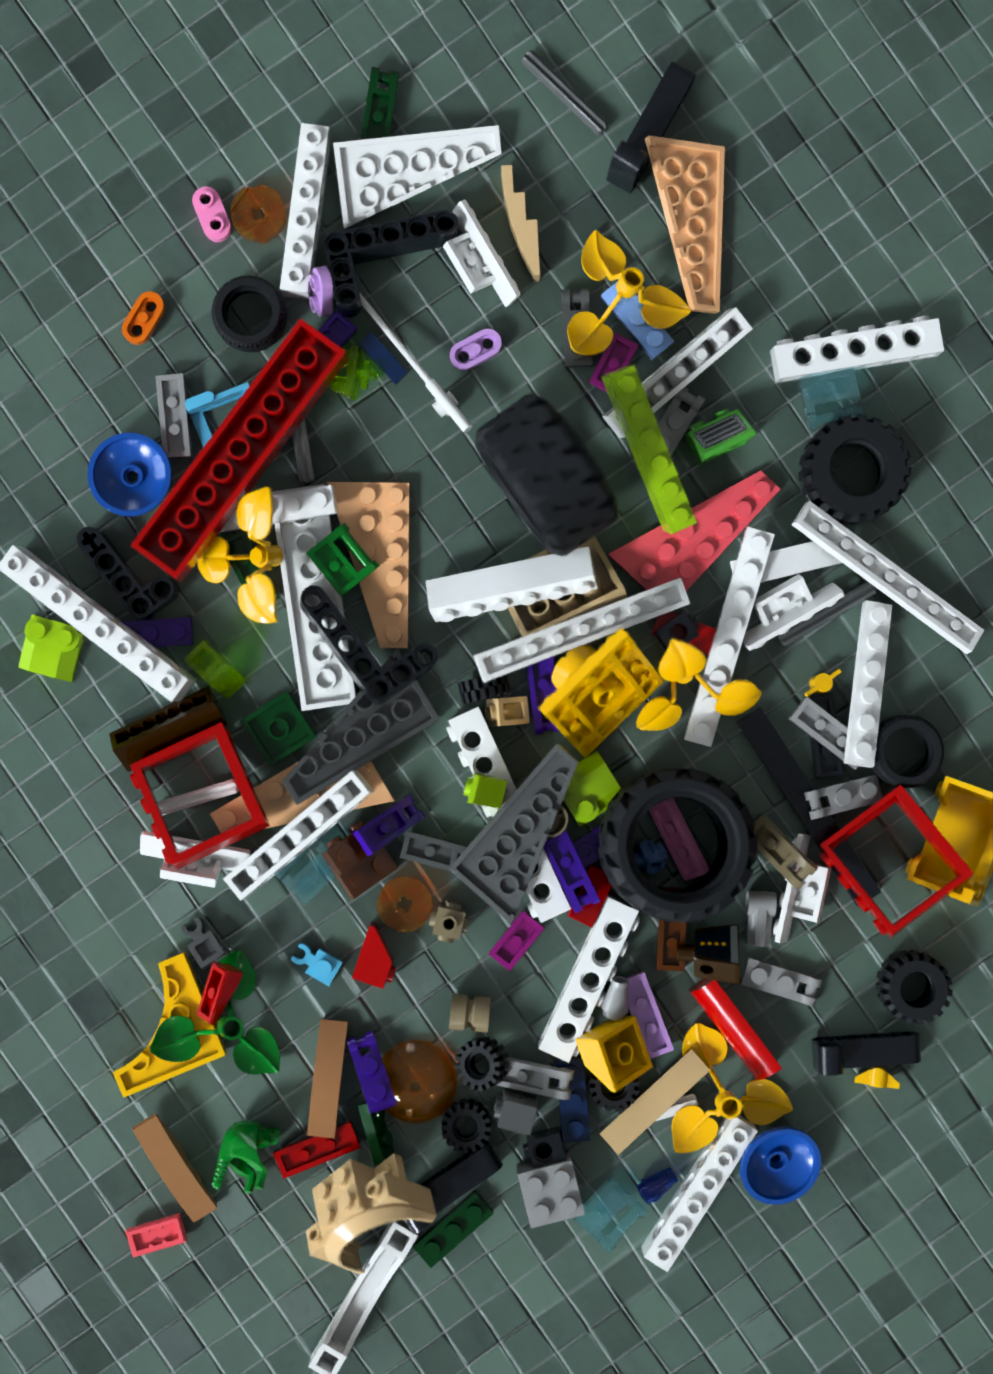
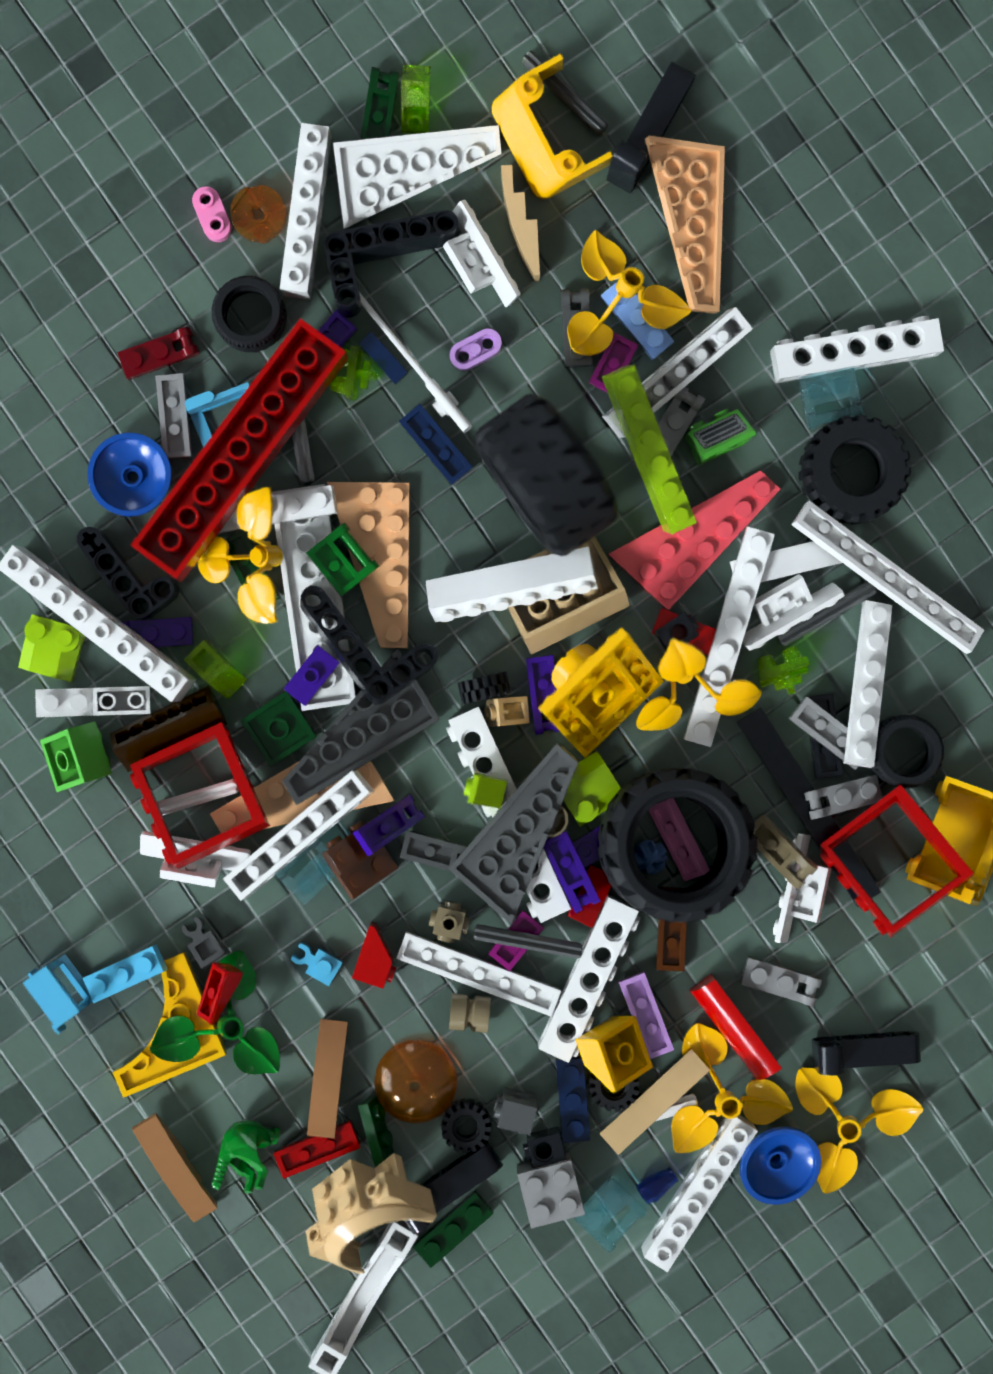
(52, 994): none -> medium azure piece
(76, 756): none -> bright green slope
(92, 701): none -> white slope
(125, 973): none -> medium azure plate
(141, 317): orange plate -> none
(156, 1235): coral plate -> none
(157, 353): none -> dark red plate
(311, 675): none -> dark purple plate
(322, 291): lavender plate -> none
(371, 1073): dark purple plate -> none
(415, 99): none -> clear neon green slope
(418, 911): clear orange plate -> none
(435, 444): none -> dark blue plate
(469, 1070): black tyre -> none
(478, 973): none -> white plate
(528, 941): none -> dark grey axle
(537, 1078): light grey plate -> none
(542, 170): none -> yellow windscreen
(581, 630): white plate -> none
(616, 999): light grey cone -> none
(714, 953): torso -> none
(760, 909): light grey piece -> none
(783, 675): none -> clear neon green hips
(821, 683): yellow piece -> none
(877, 1077): yellow piece -> none
(893, 1112): none -> yellow plant
(933, 997): black tyre -> none

